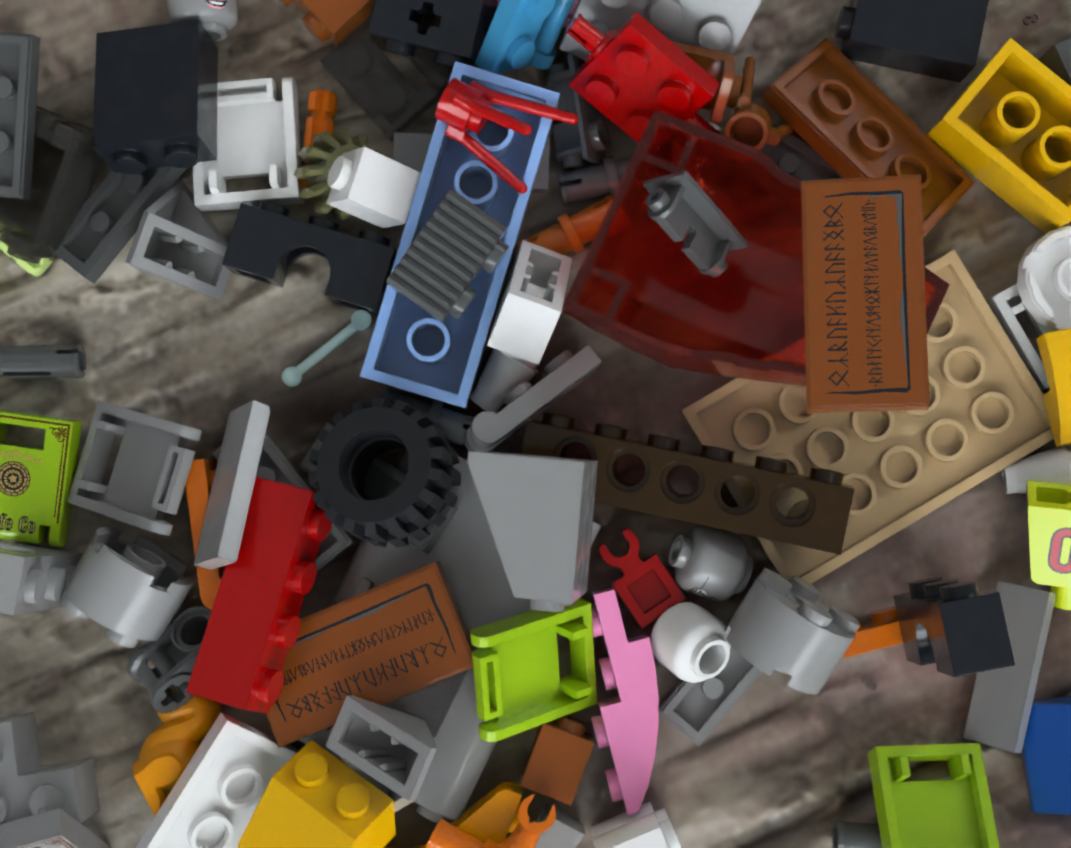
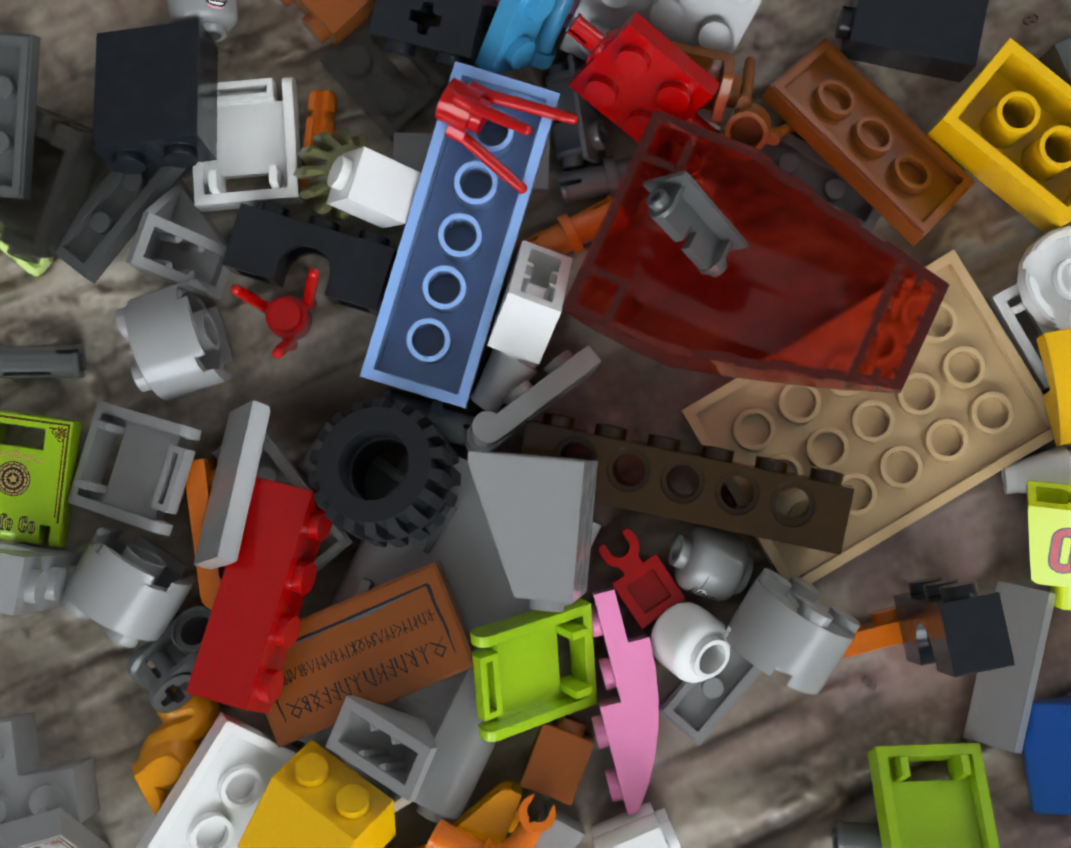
(176, 340): none -> light grey brick
(286, 314): none -> red plant
(360, 321): light aqua hinge -> none
(449, 257): dark grey brick -> none
(864, 295): dark orange tile -> none

